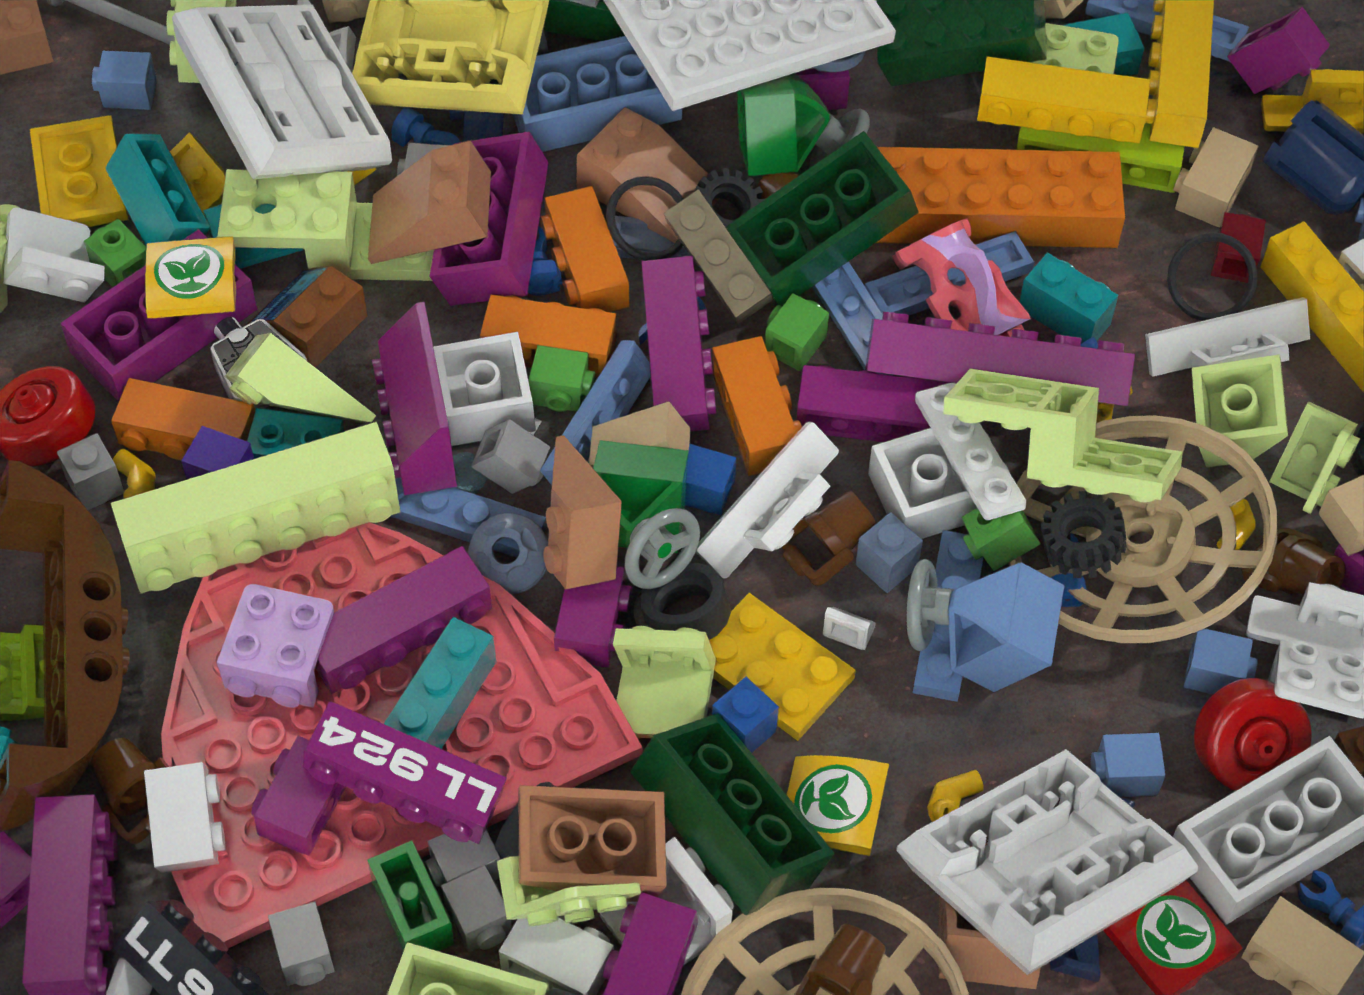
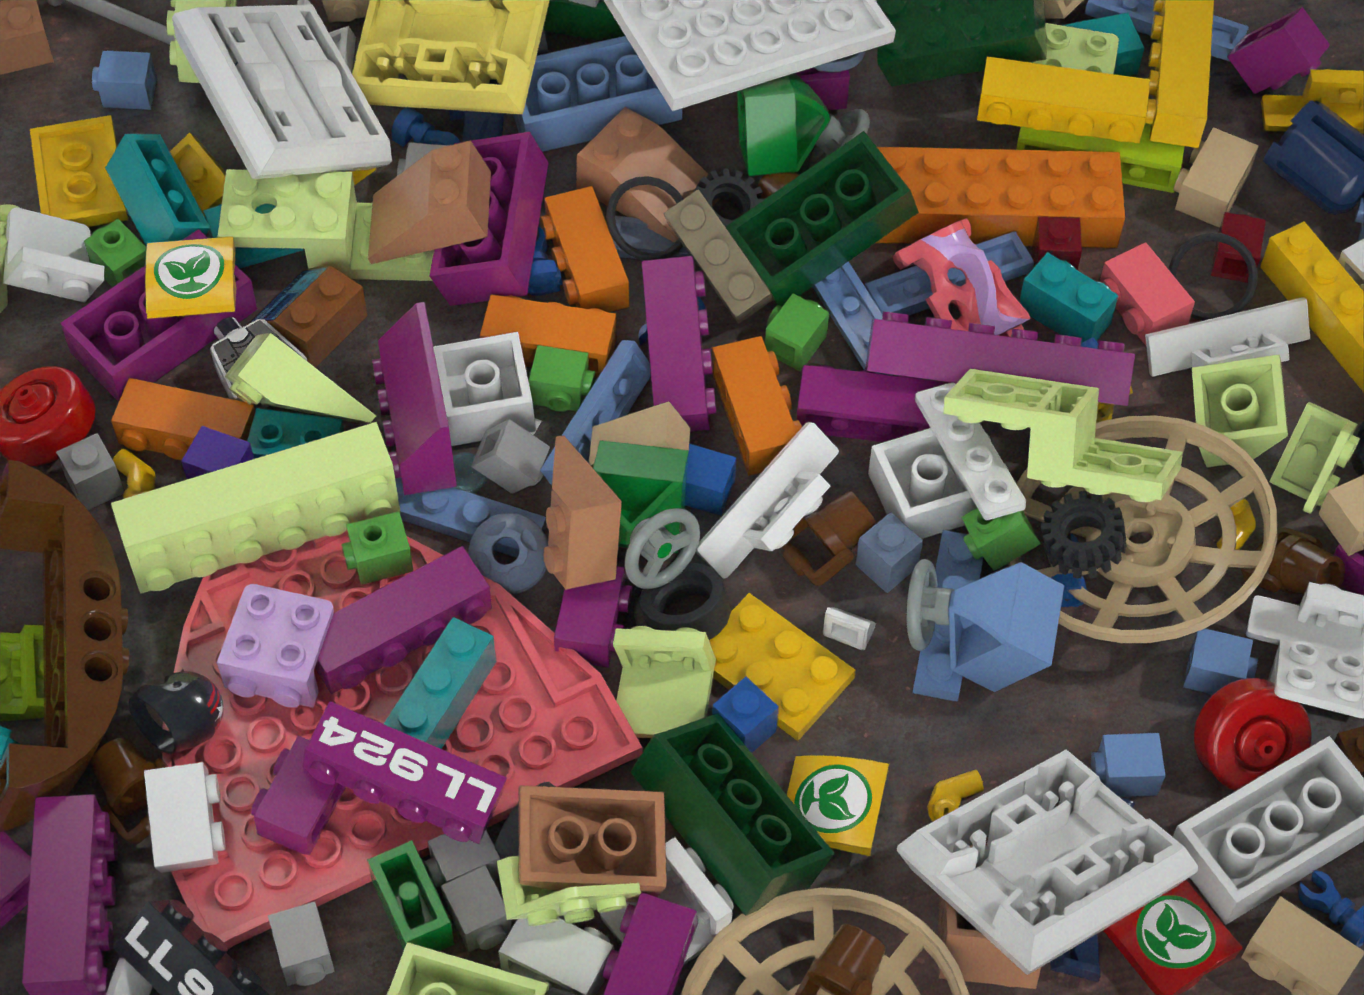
(186, 704): none -> black helmet
(378, 548): none -> bright green brick
(1059, 238): none -> dark red brick
(1147, 292): none -> coral brick

